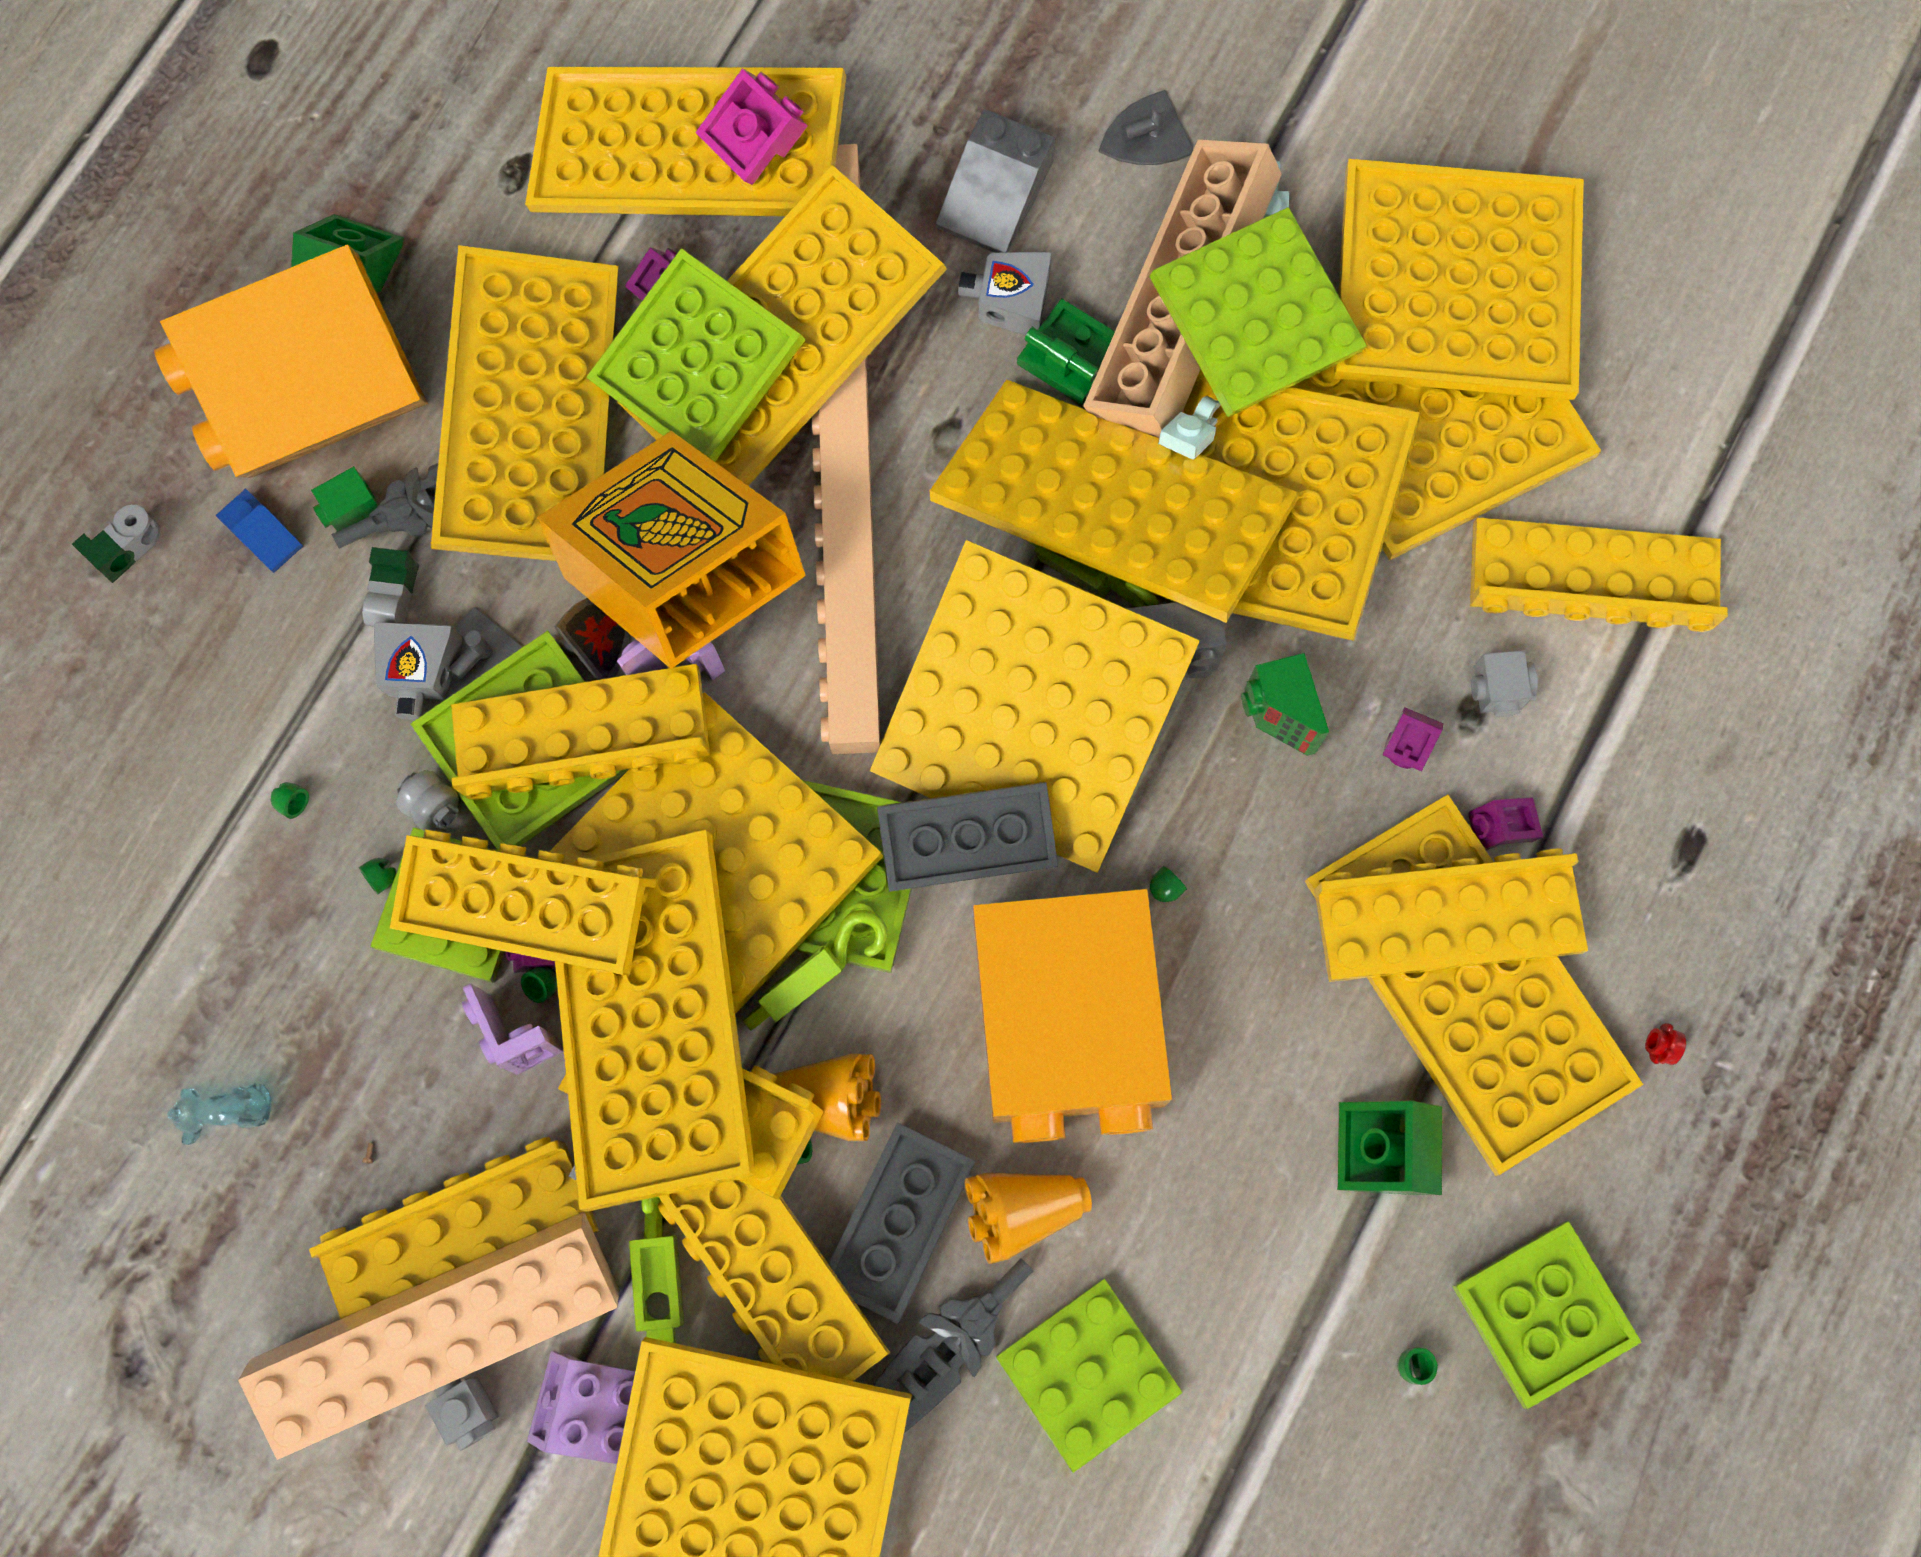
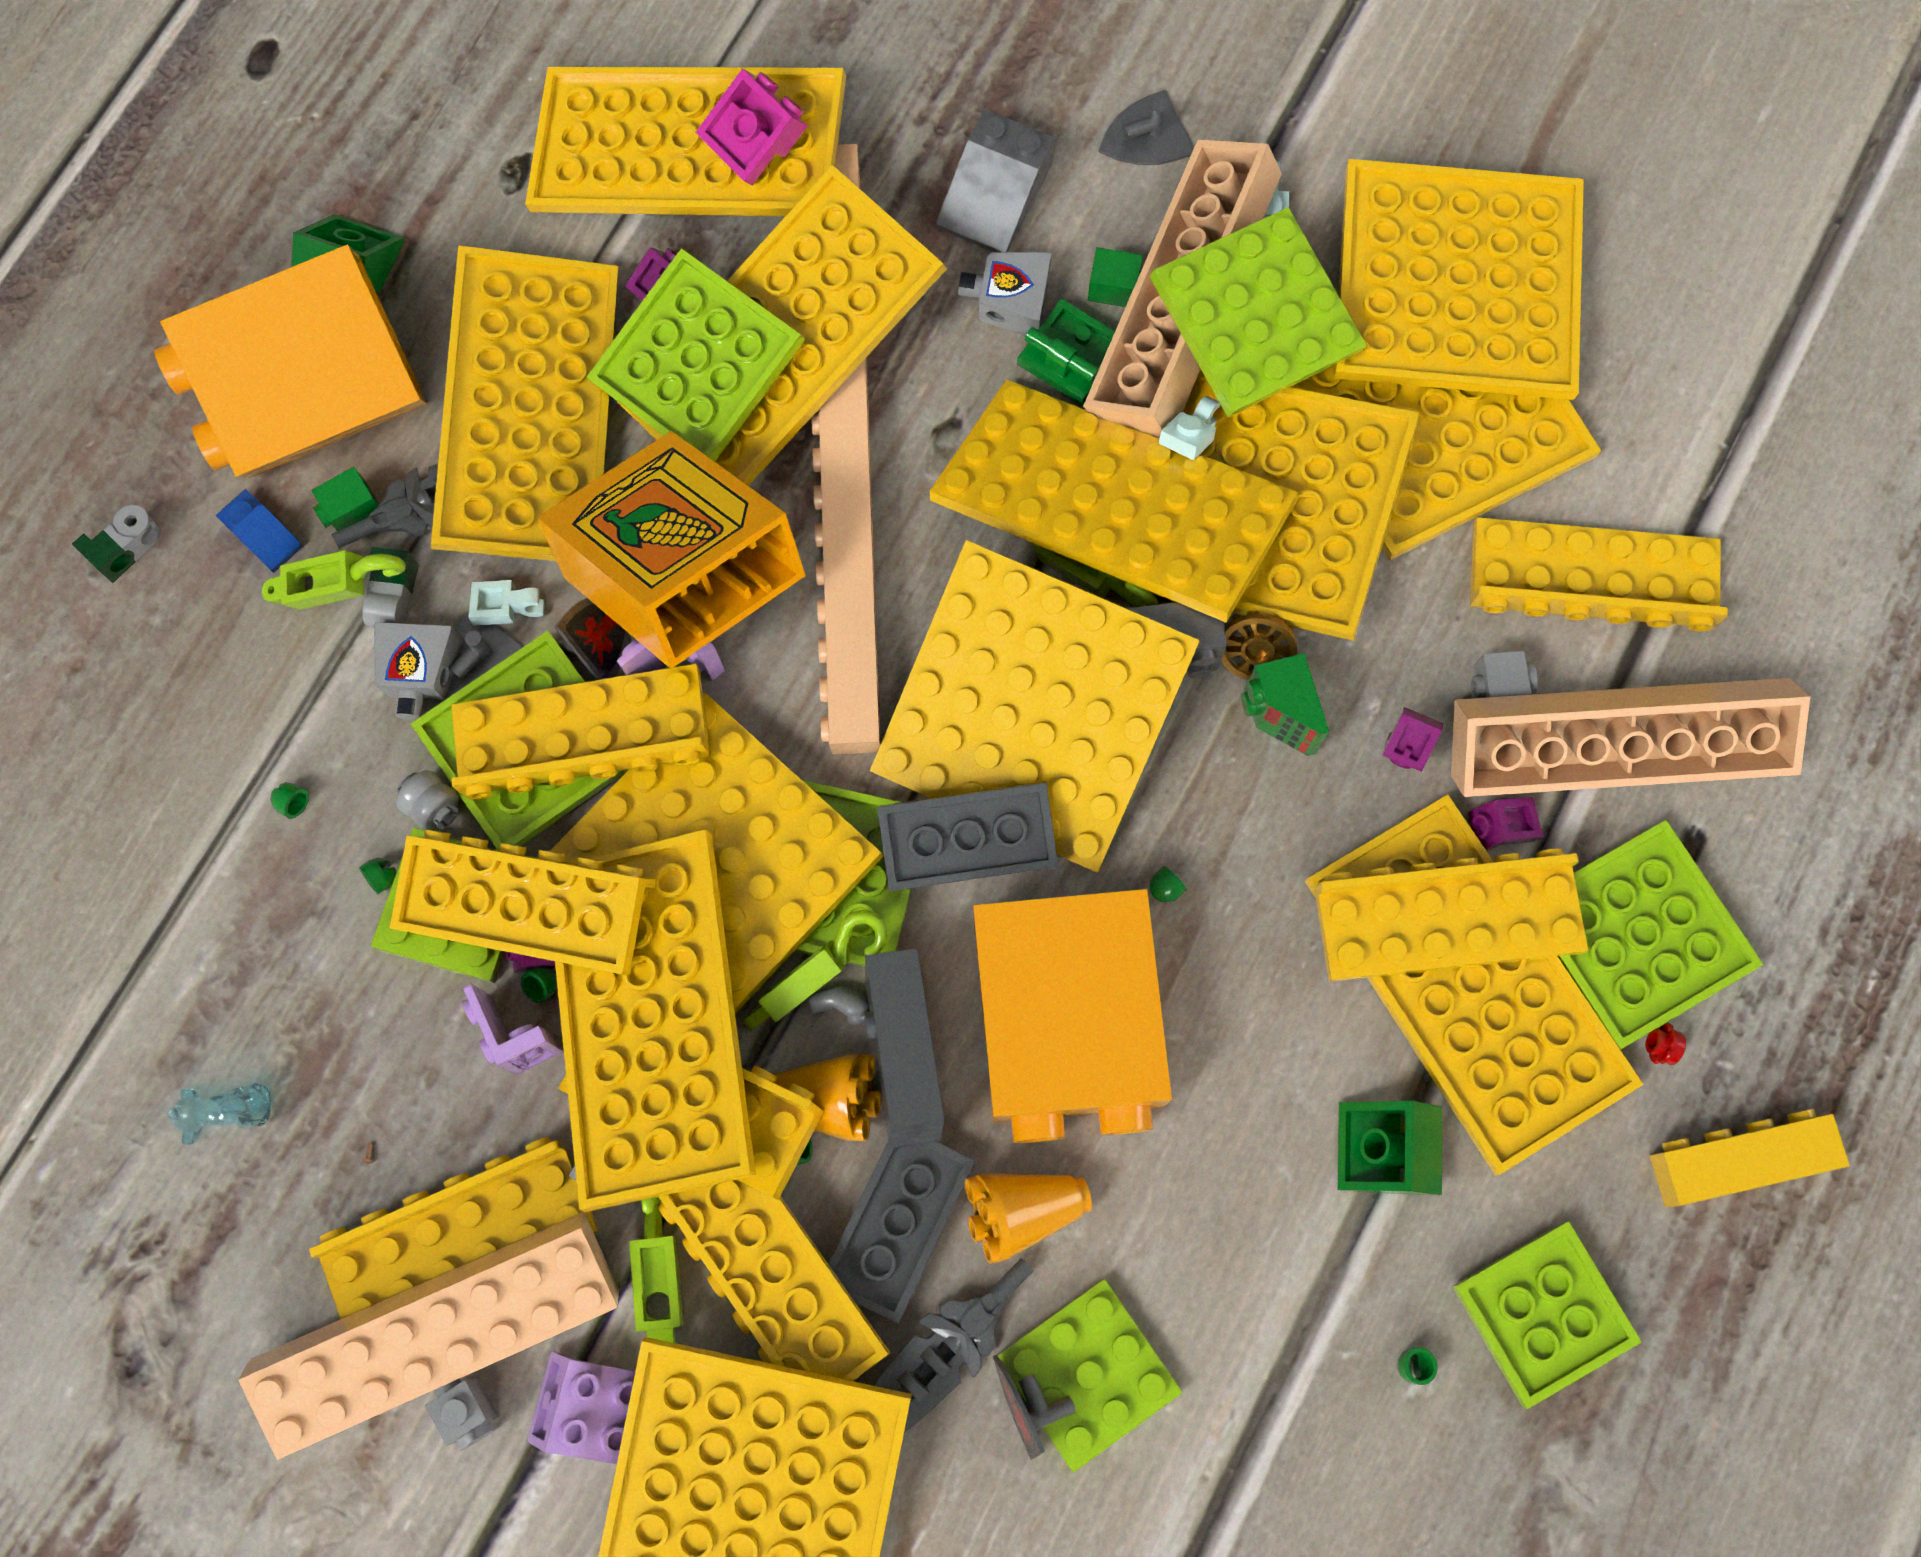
(334, 576): none -> lime piece
(498, 601): none -> light aqua plate
(844, 1000): none -> light grey arm
(903, 1048): none -> dark grey brick
(1041, 1412): none -> flat silver shield
(1113, 276): none -> green brick
(1257, 645): none -> pearl gold wheel
(1629, 737): none -> light nougat brick
(1653, 936): none -> lime plate
(1748, 1160): none -> yellow brick

